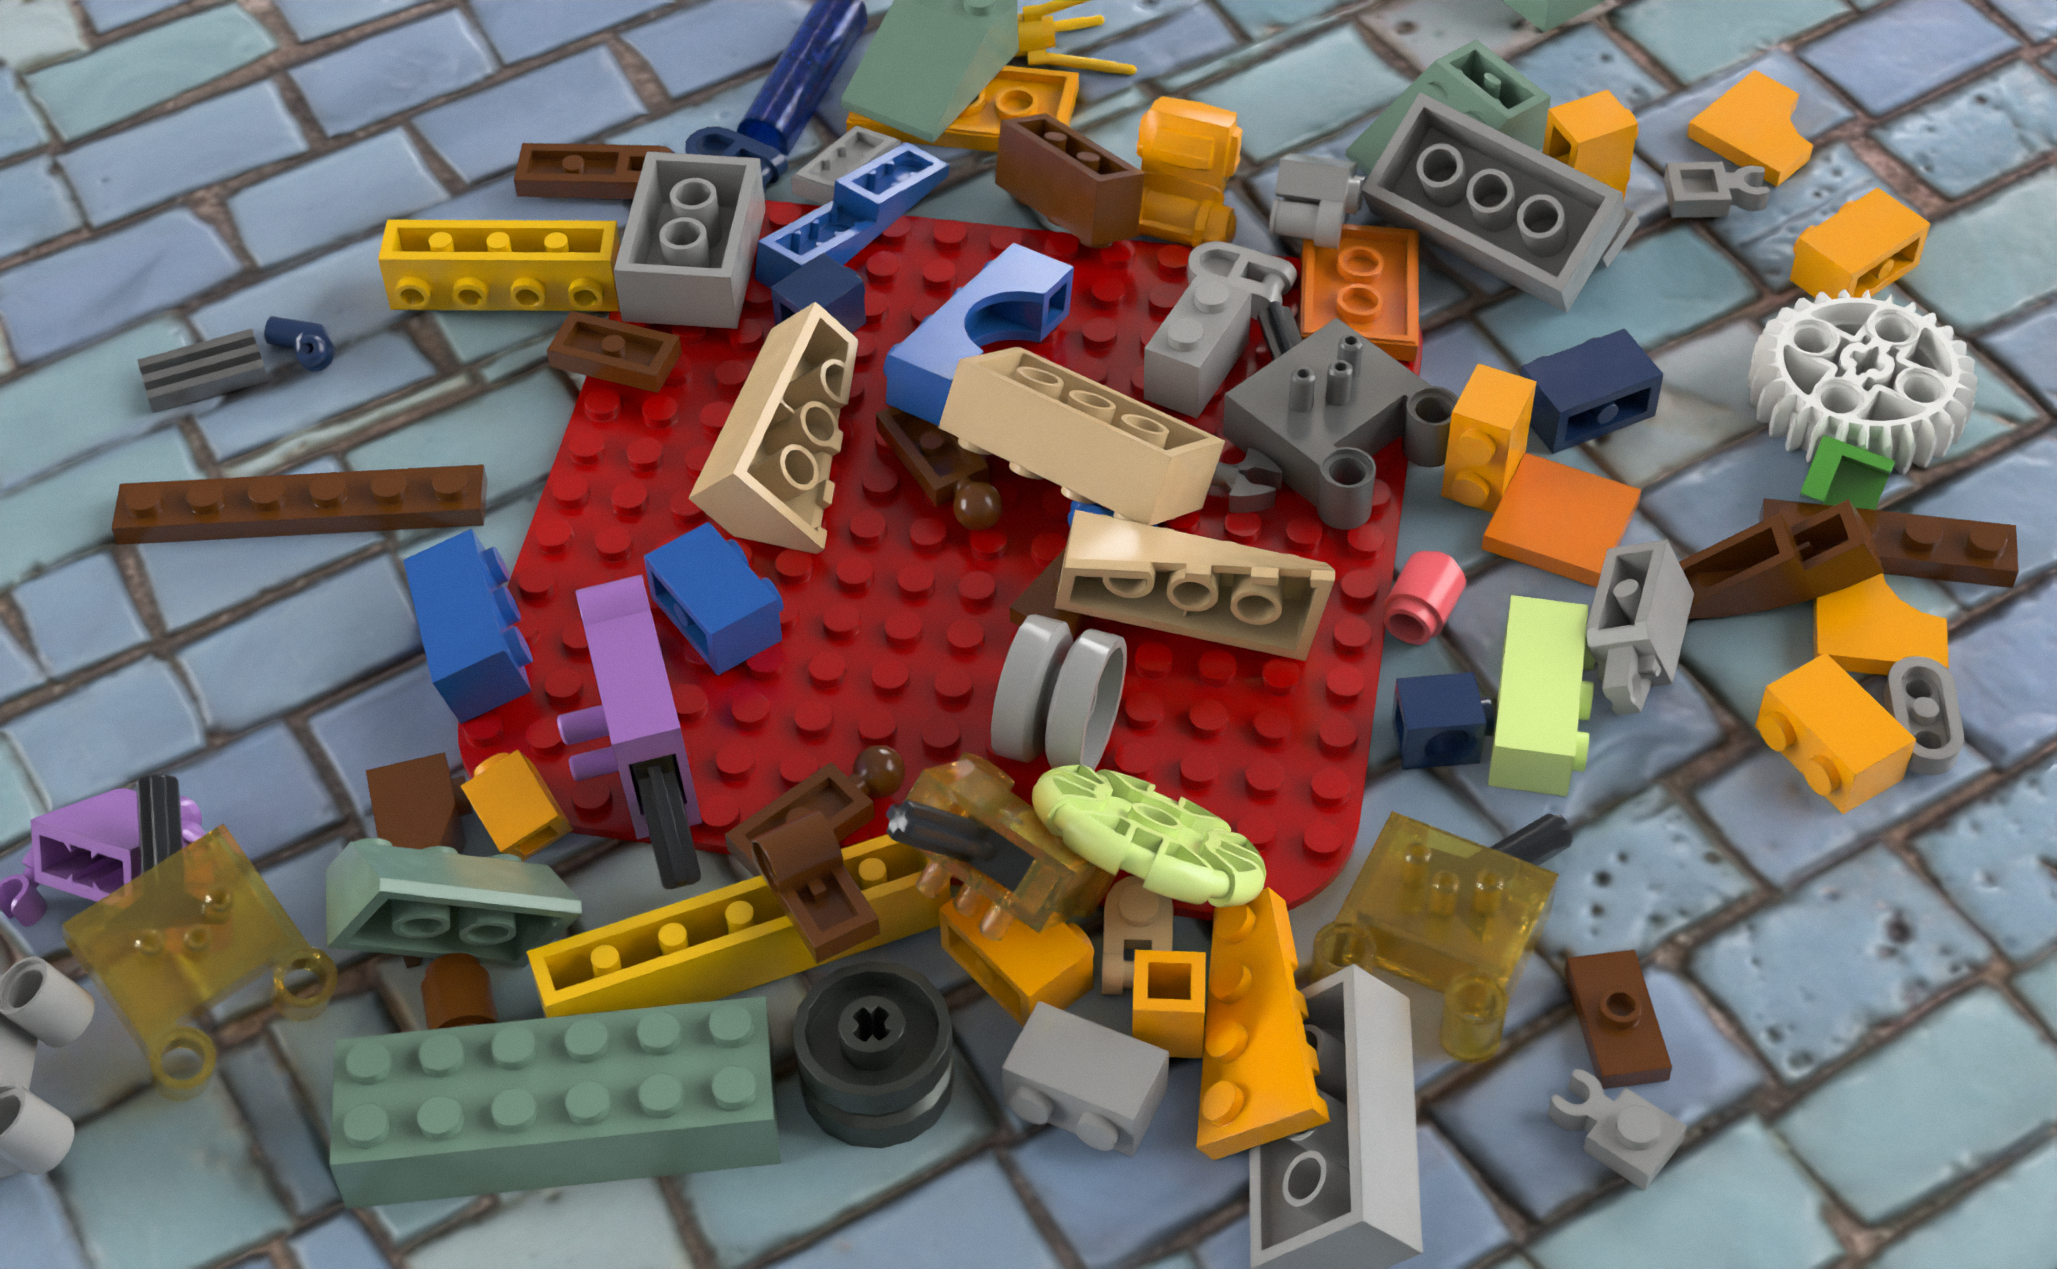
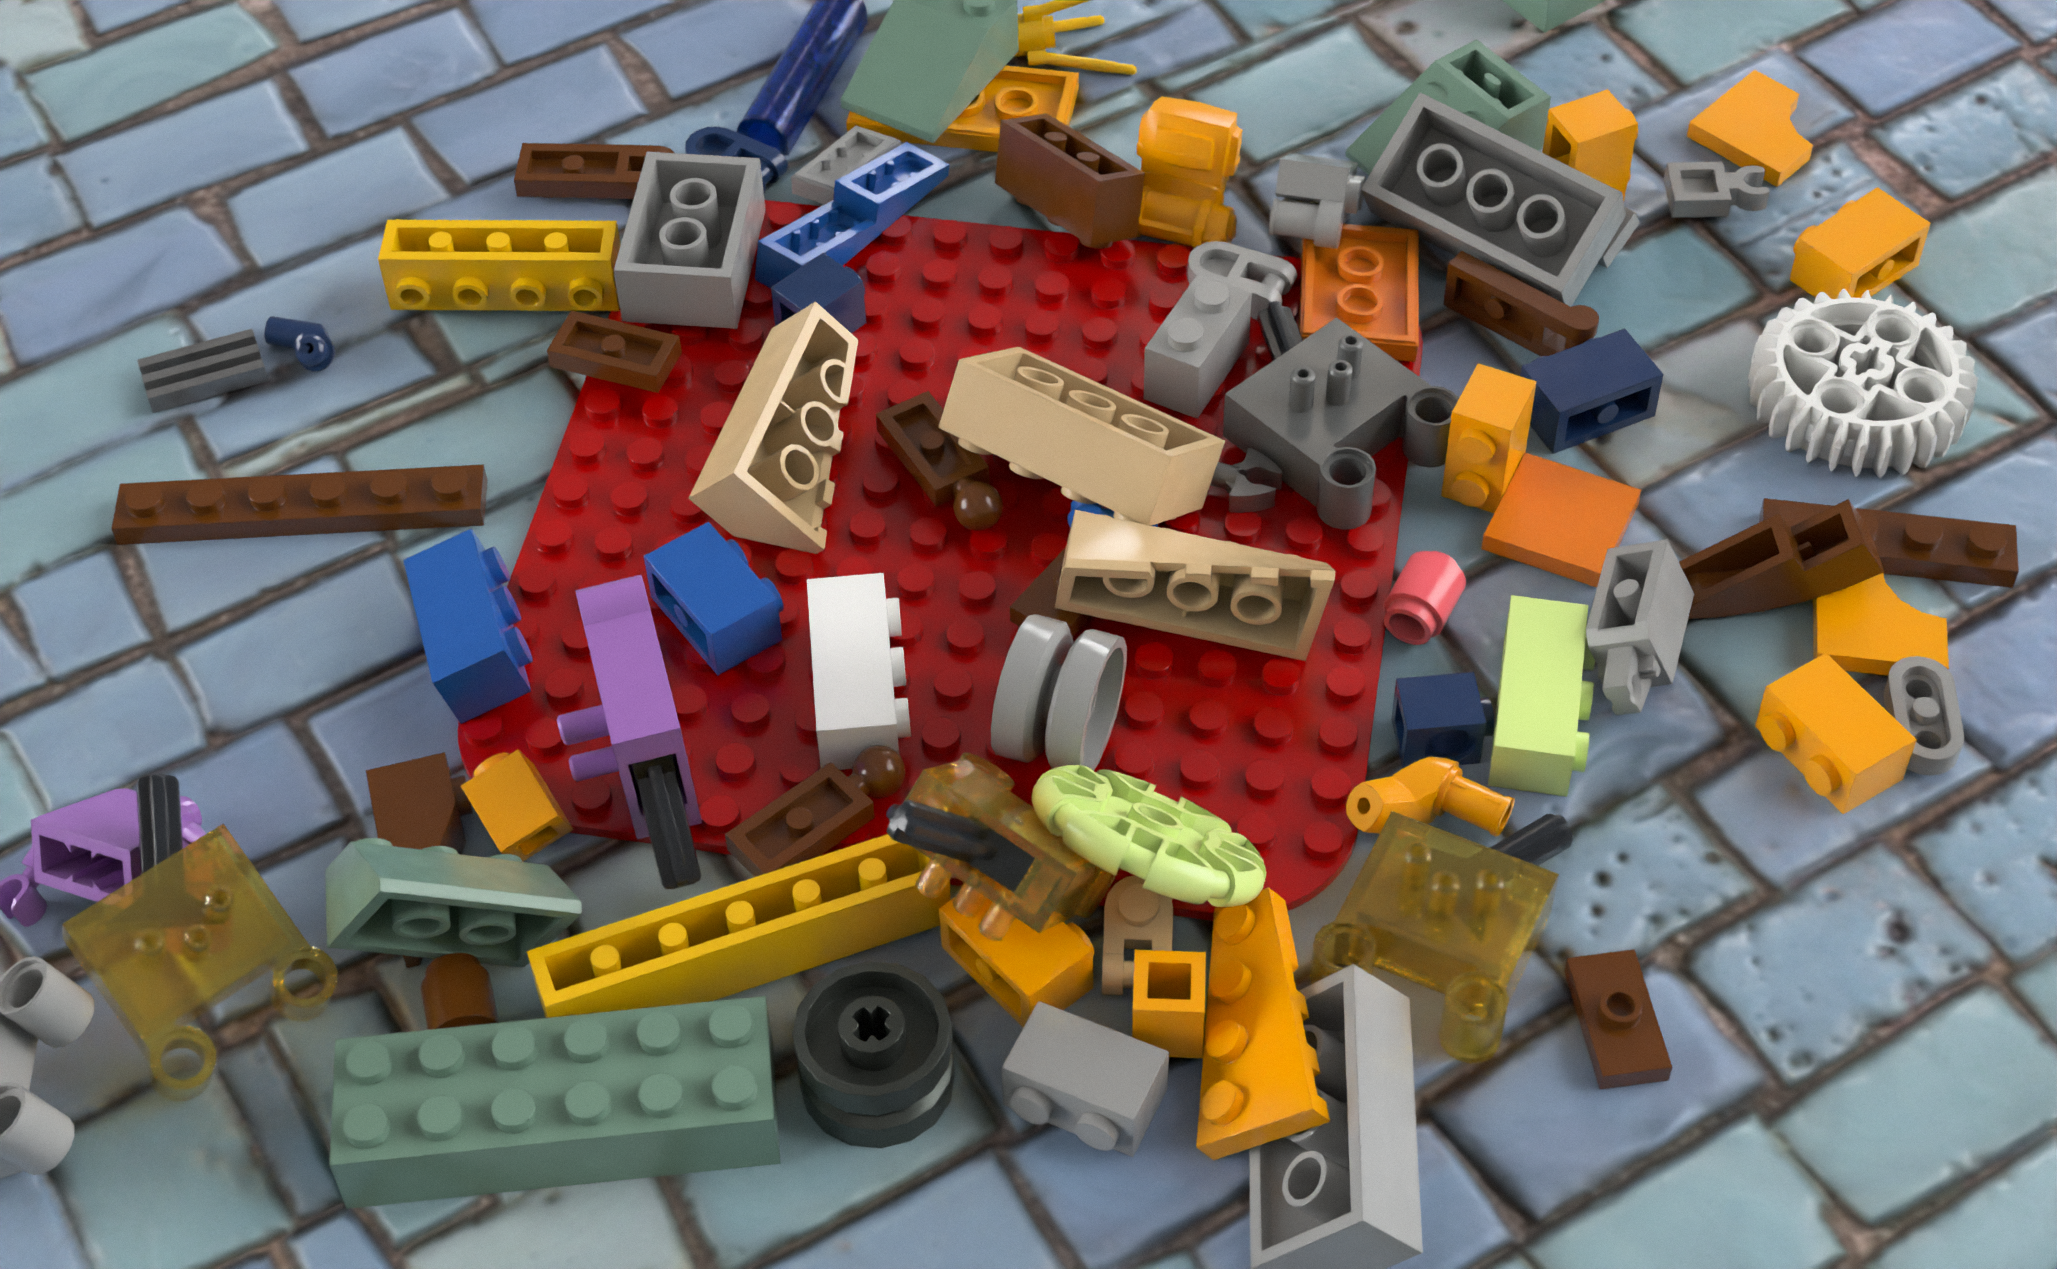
(813, 886): reddish brown plate -> none
(855, 667): none -> white brick
(1010, 299): blue arch -> none
(1428, 791): none -> light orange arm
(1515, 308): none -> reddish brown plate
(1623, 1133): light grey plate -> none
(1846, 473): bright green panel -> none

